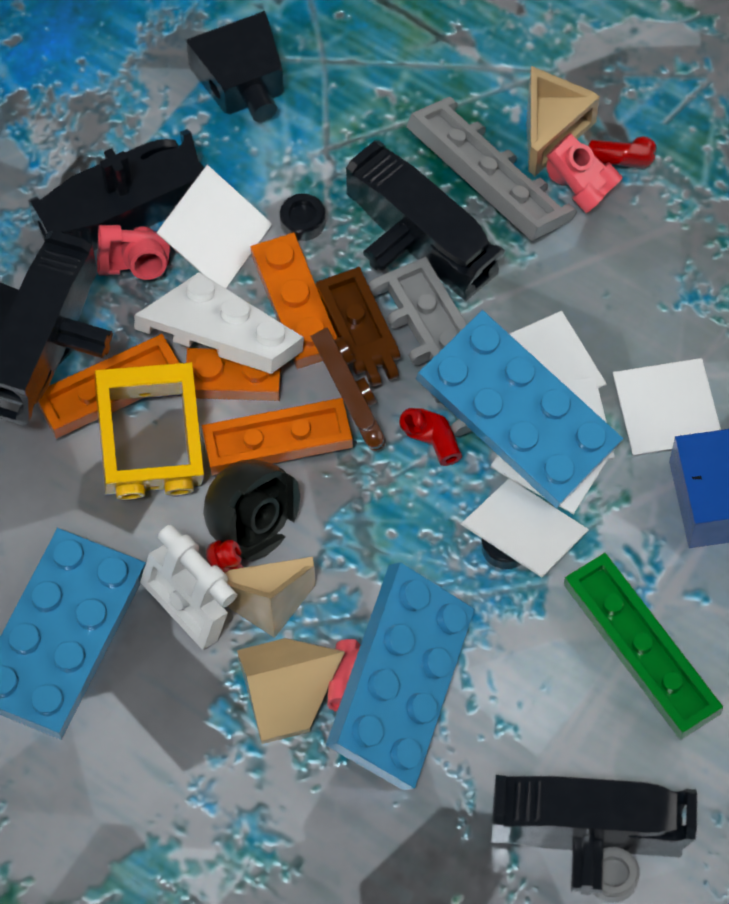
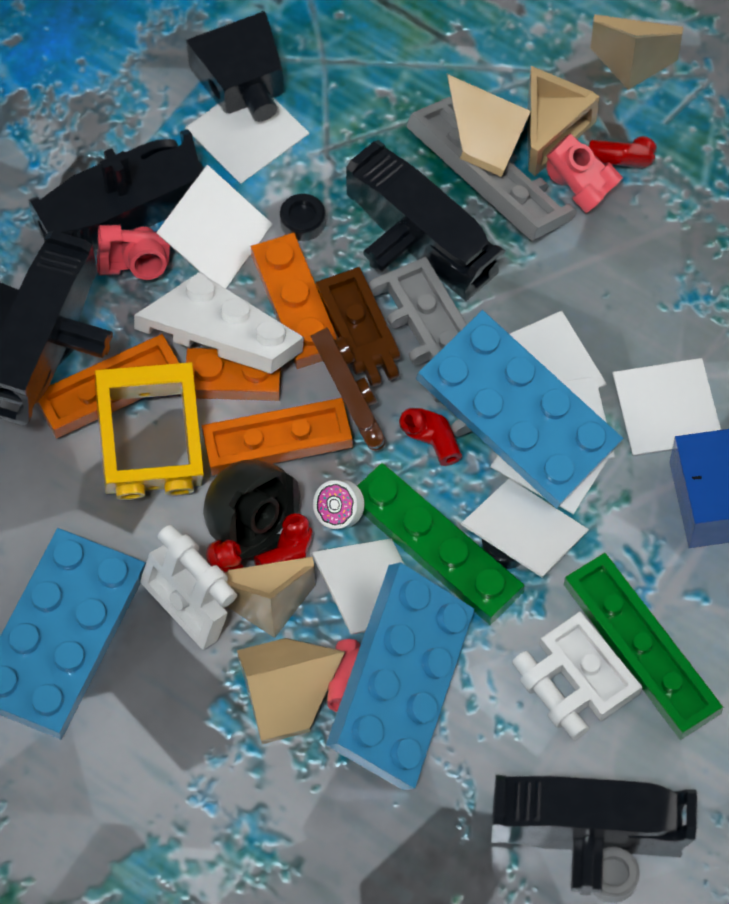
(245, 144): none -> white piece
(293, 541): none -> red arm
(338, 504): none -> tile
(355, 578): none -> white piece
(438, 544): none -> green plate
(486, 125): none -> tan slope
(588, 666): none -> white plate
(634, 47): none -> tan slope

